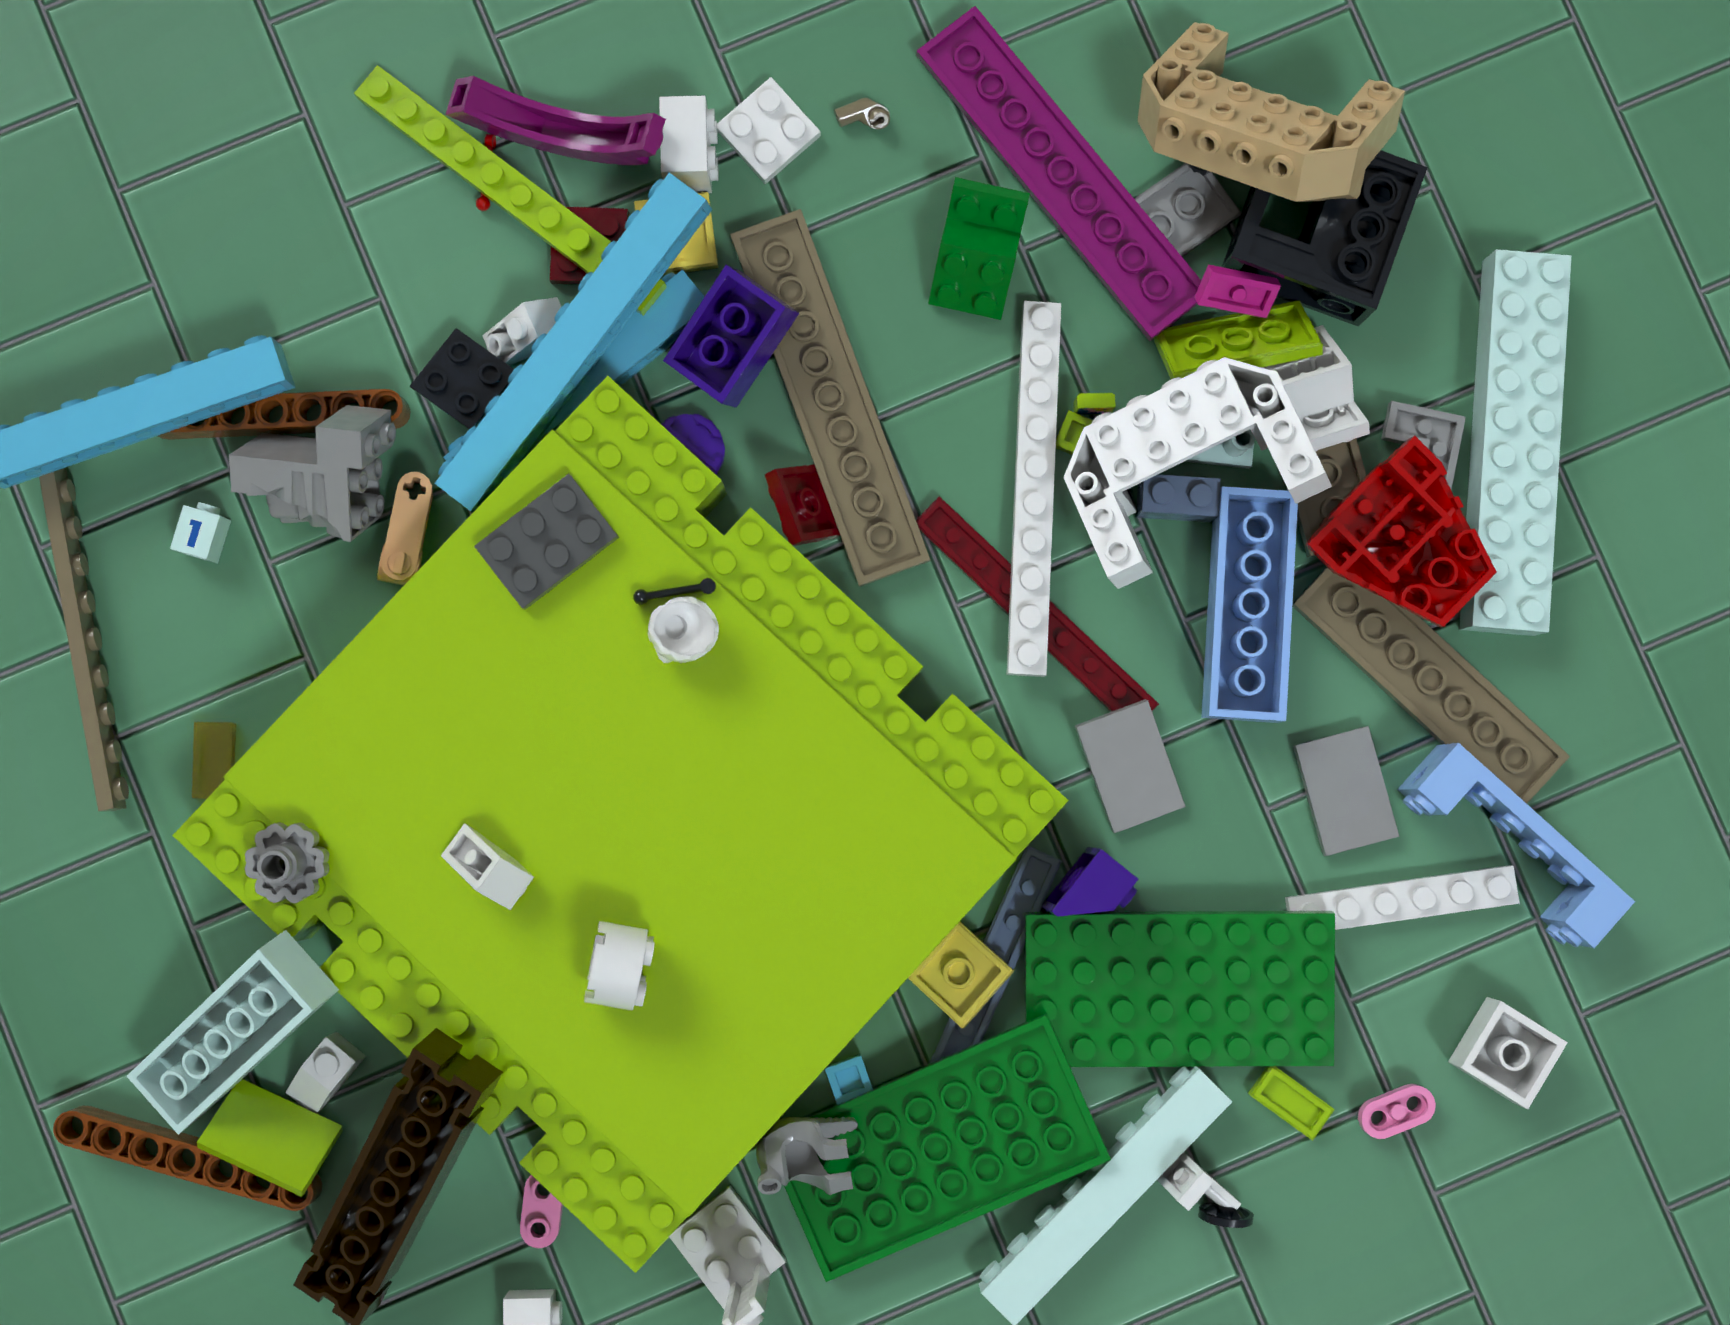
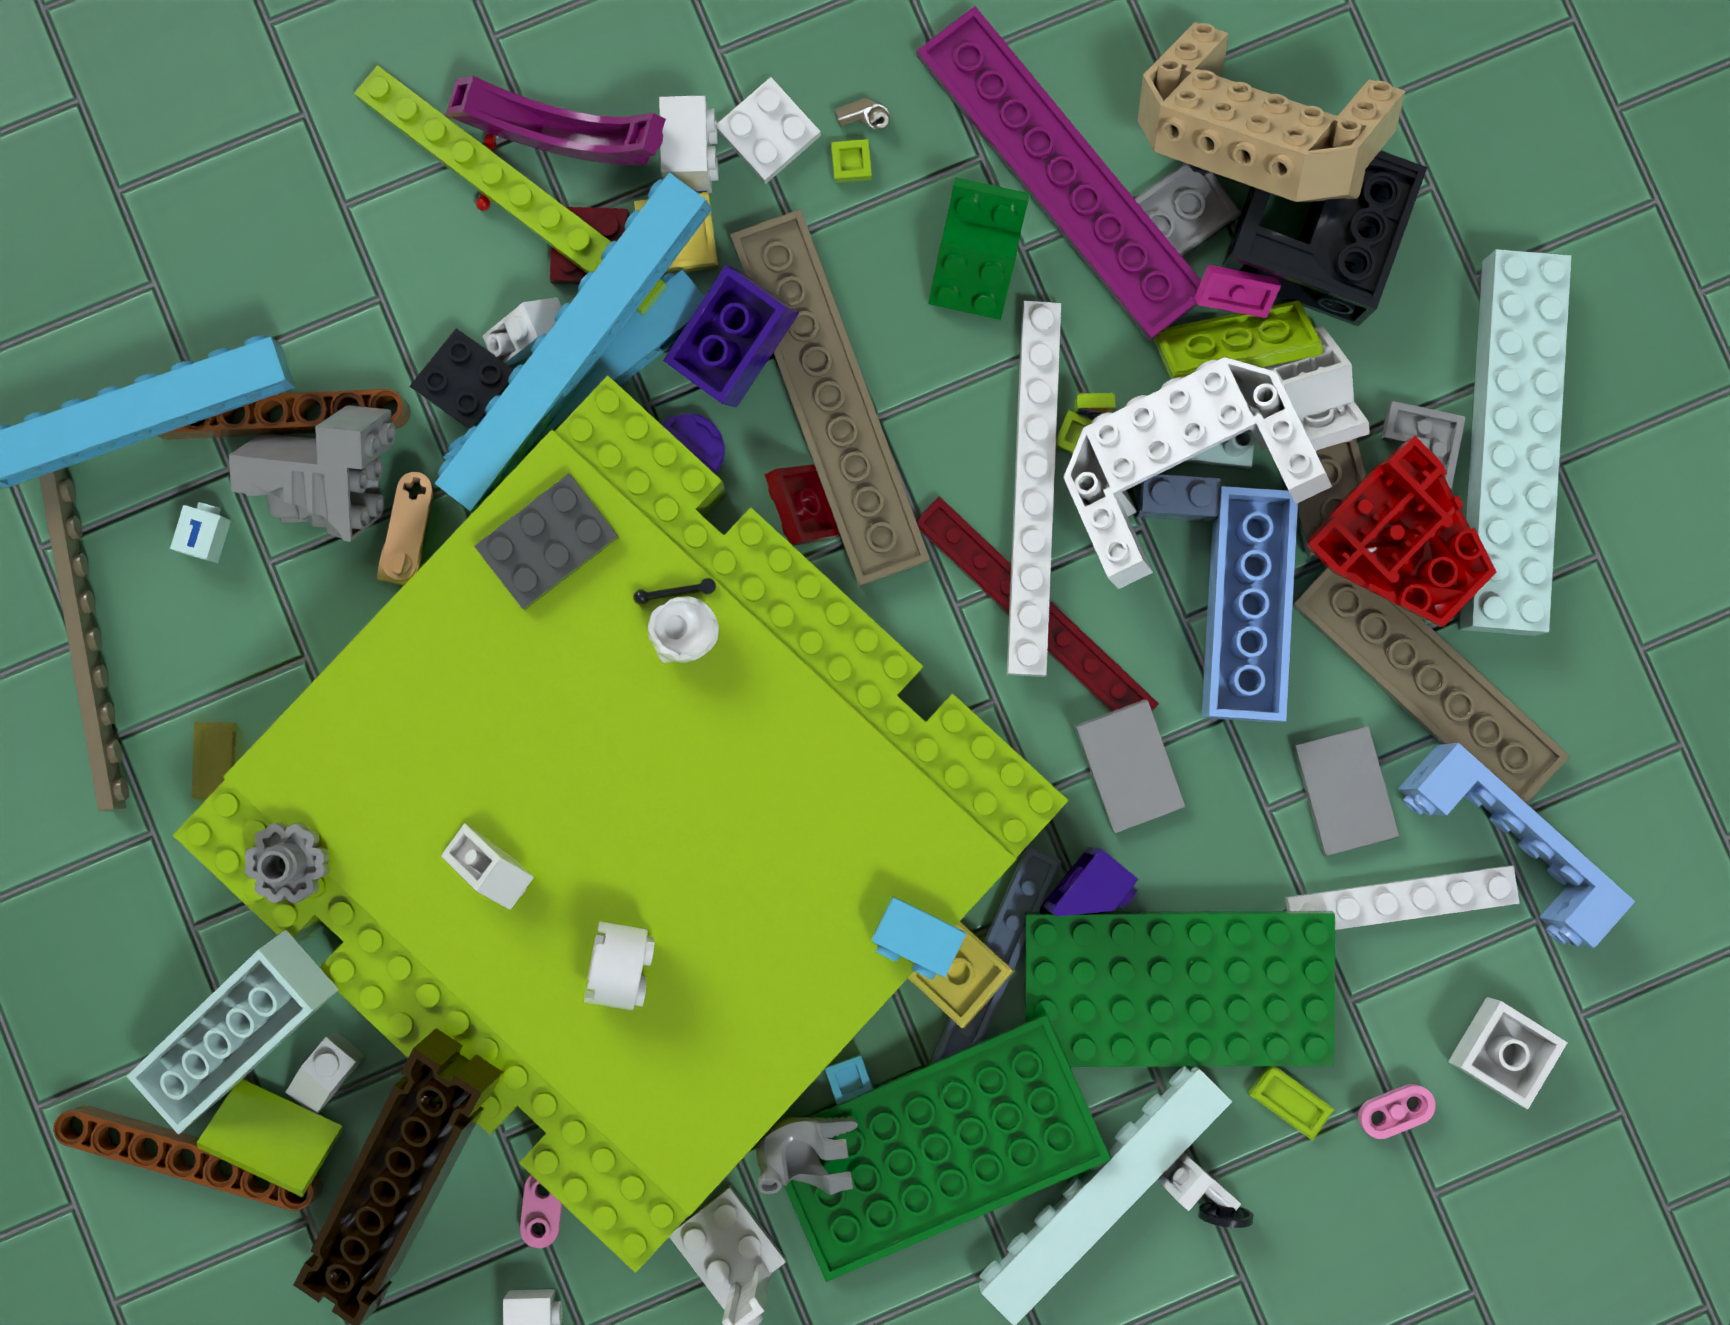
(851, 161): none -> lime tile
(918, 938): none -> medium azure brick

